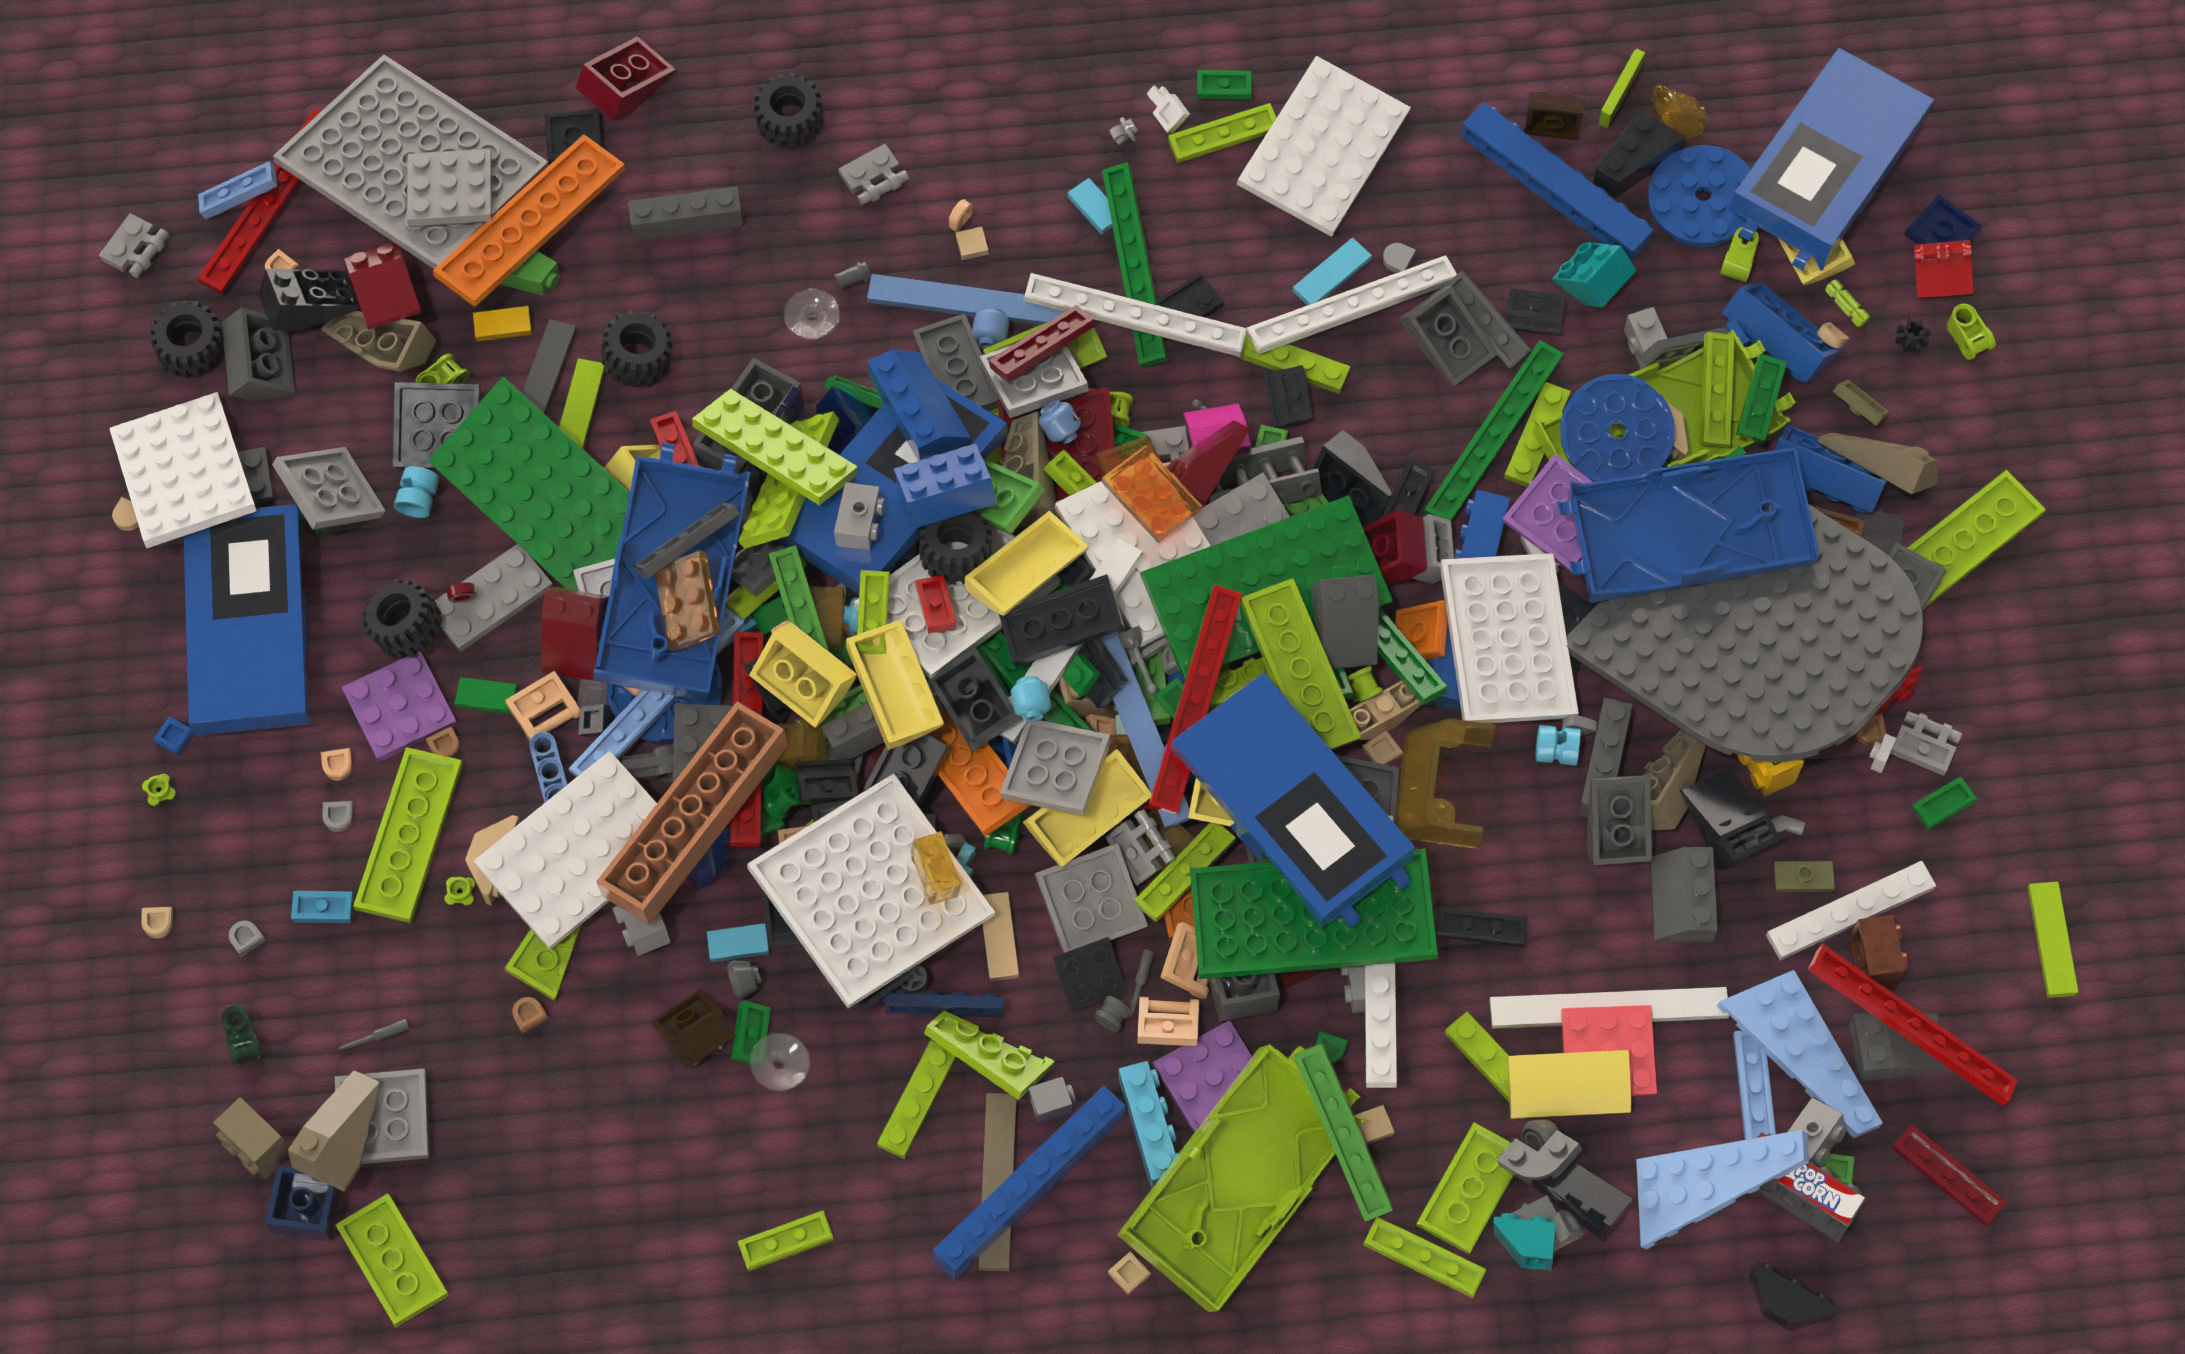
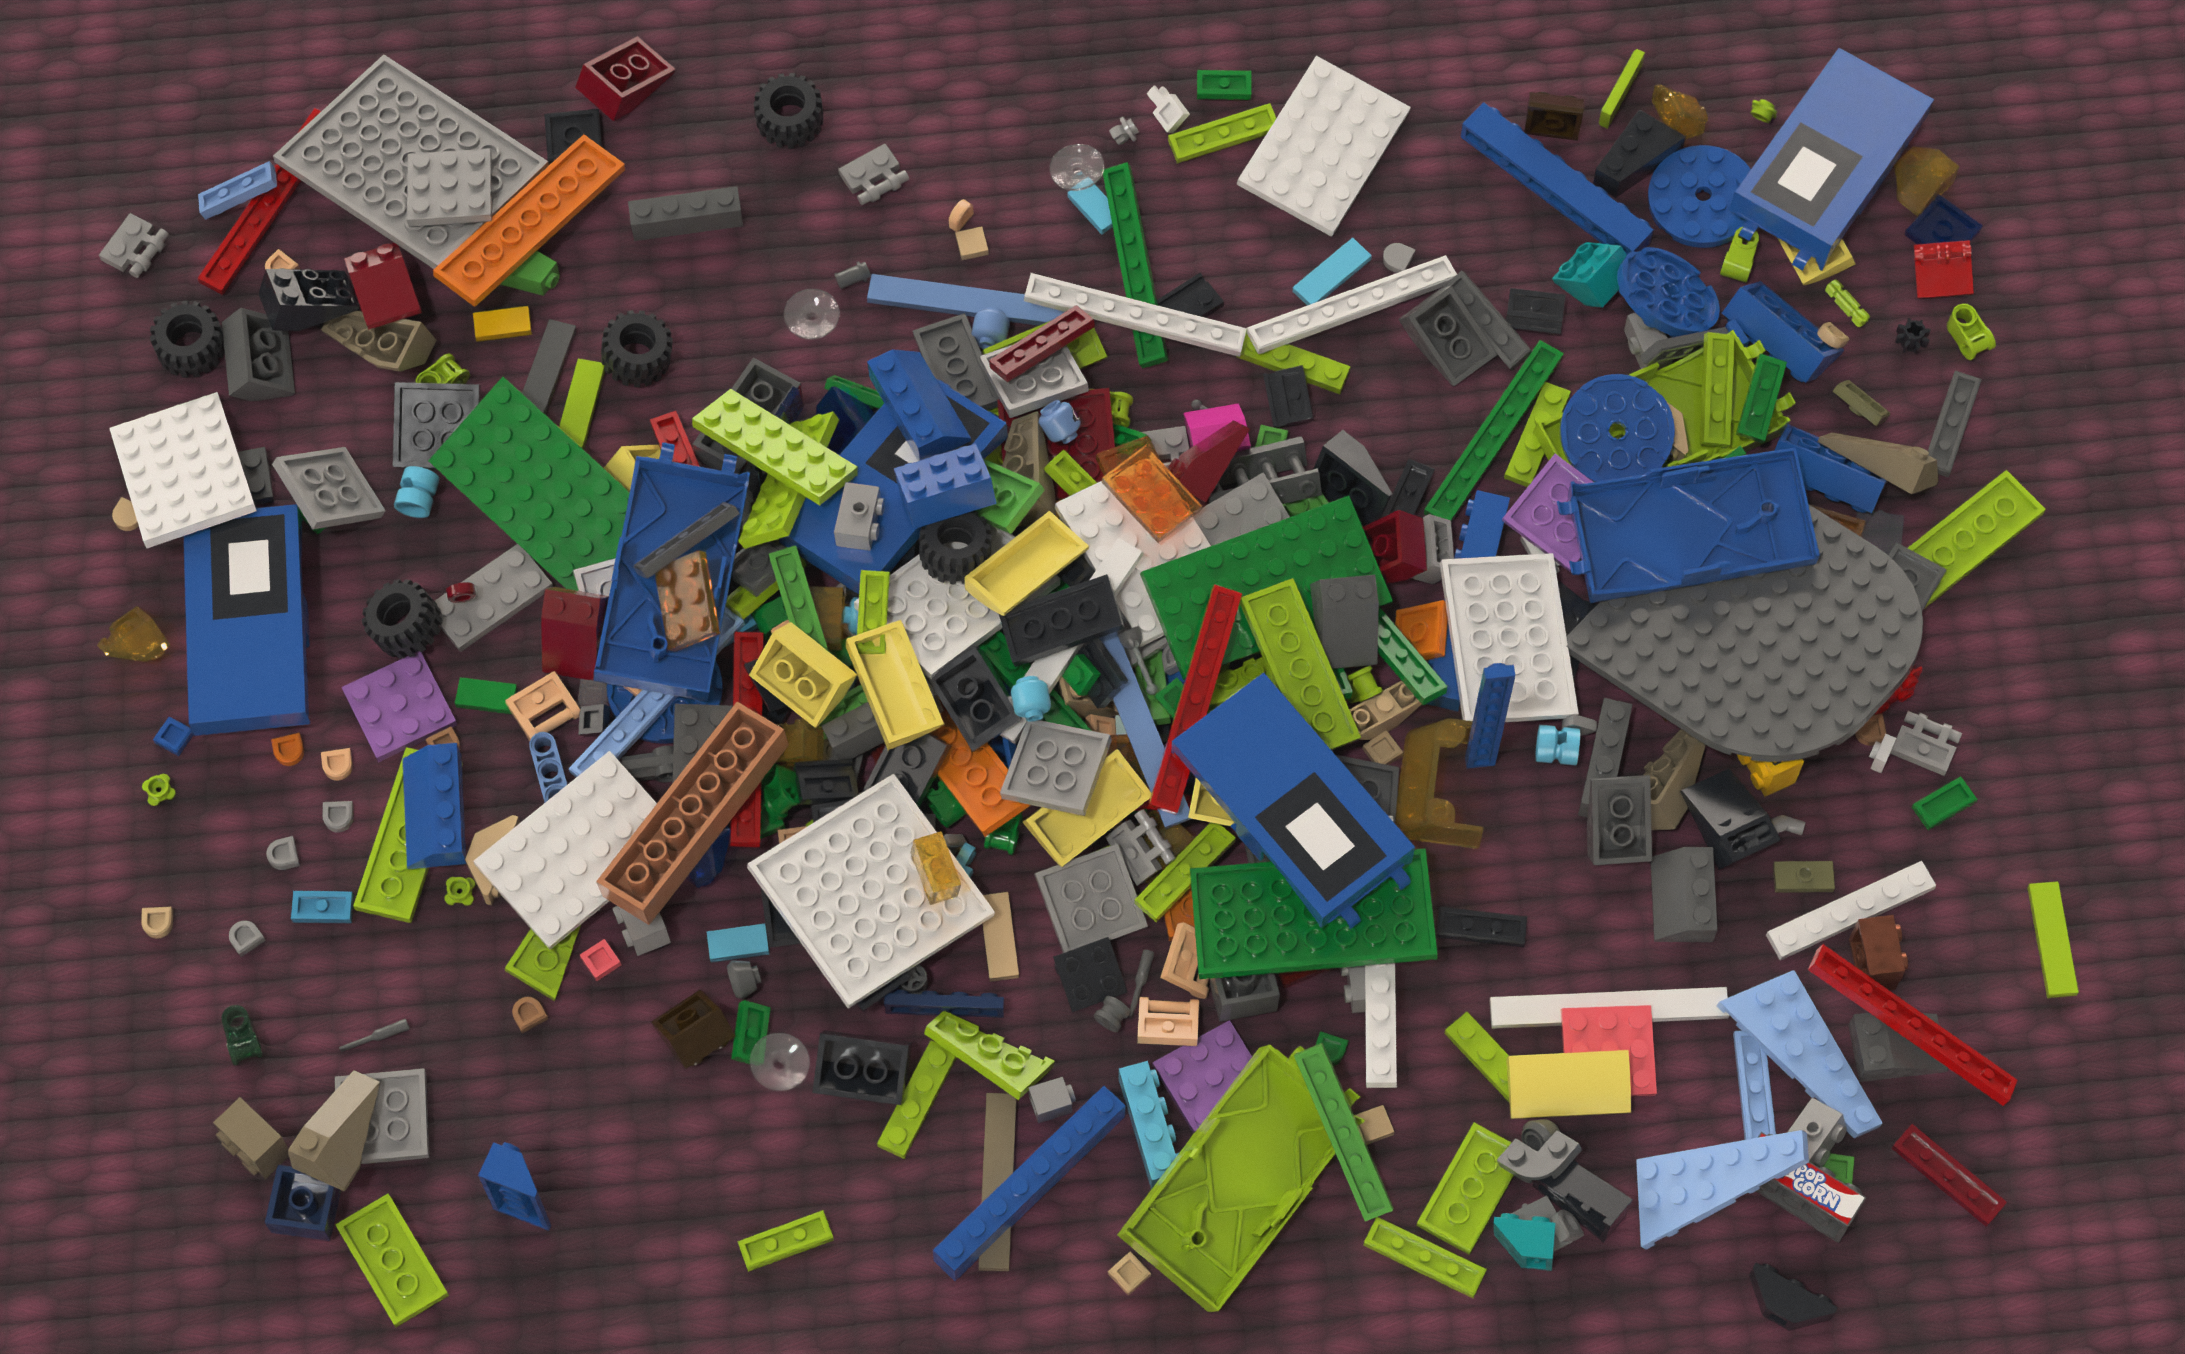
(134, 638): none -> clear yellow slope
(283, 854): none -> light grey tile
(288, 749): none -> orange tile
(434, 807): none -> blue slope
(511, 1185): none -> blue slope
(600, 960): none -> coral plate
(862, 1067): none -> black slope
(935, 604): red plate -> none
(943, 804): none -> green piece
(1074, 159): none -> clear dish
(1490, 715): none -> blue plate
(1652, 276): none -> blue plate
(1763, 110): none -> lime plate
(1922, 176): none -> clear yellow slope
(1953, 421): none -> dark grey tile

